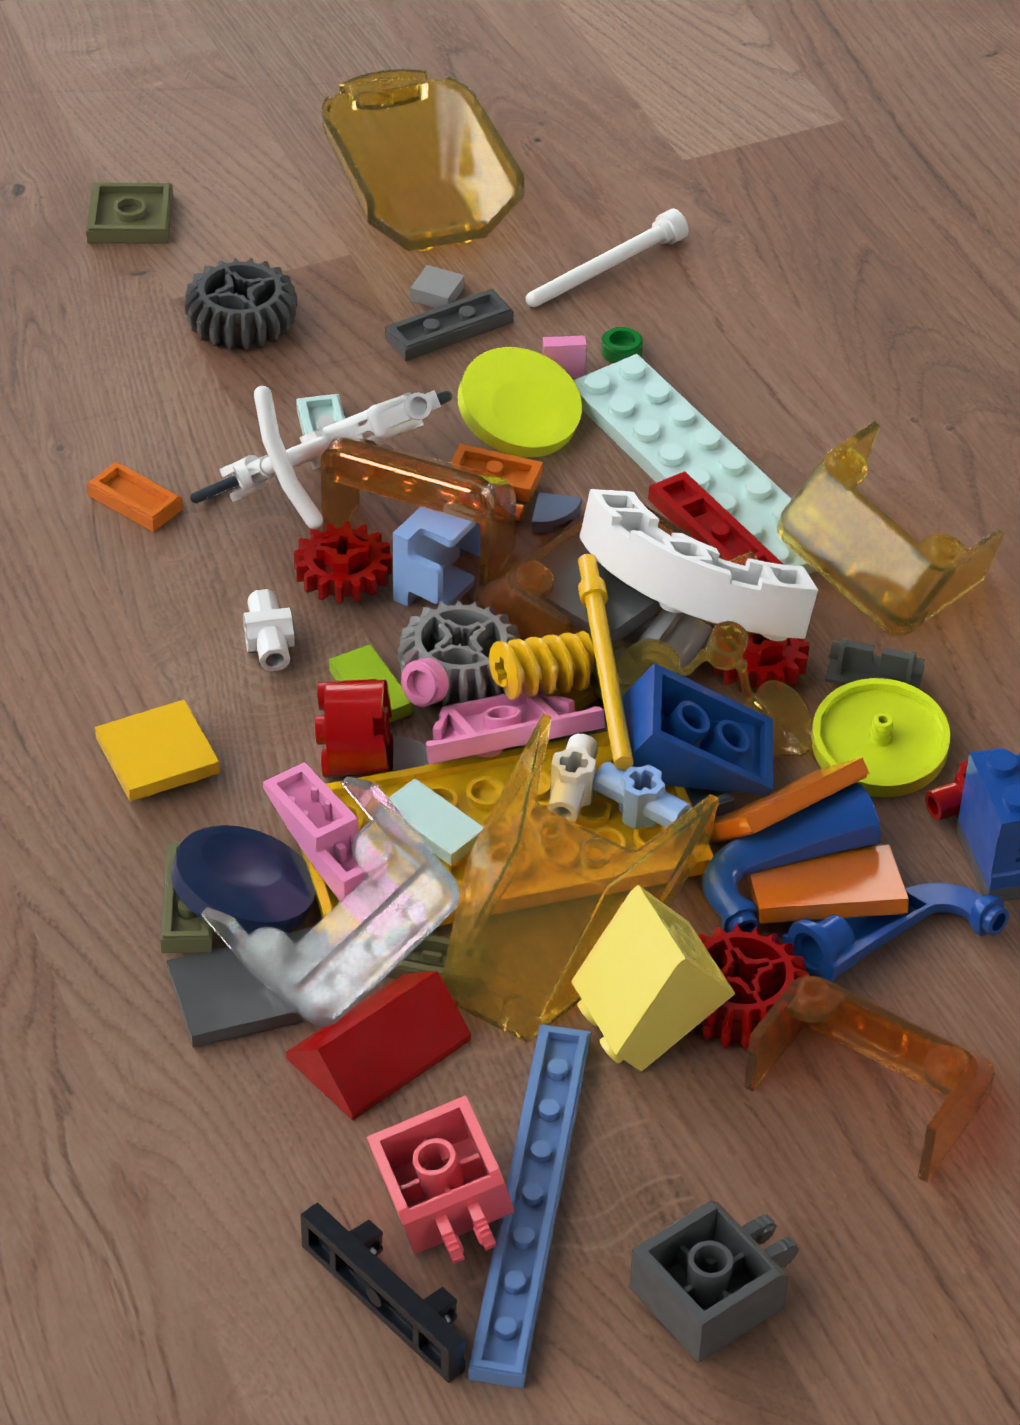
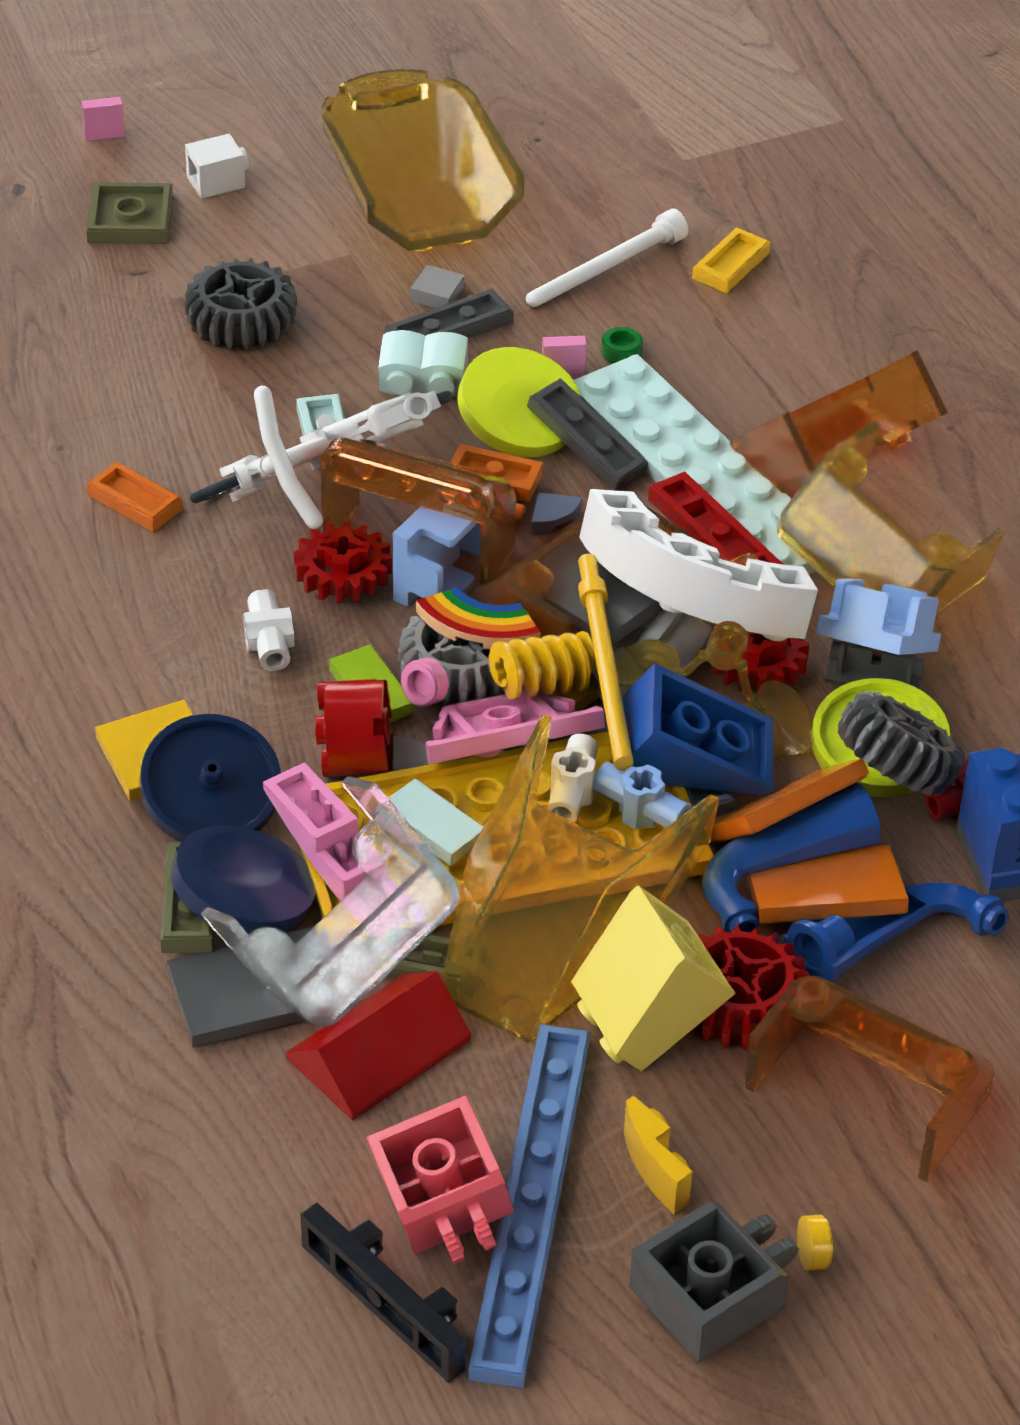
(103, 118): none -> bright pink tile
(207, 775): none -> dark blue piece
(216, 165): none -> white brick
(422, 362): none -> light aqua brick
(460, 616): none -> tile
(587, 434): none -> dark grey tile
(648, 1144): none -> yellow slope
(731, 260): none -> yellow tile
(794, 443): none -> clear orange windscreen
(814, 1242): none -> yellow tile
(885, 620): none -> light blue panel
(901, 743): none -> dark grey gear

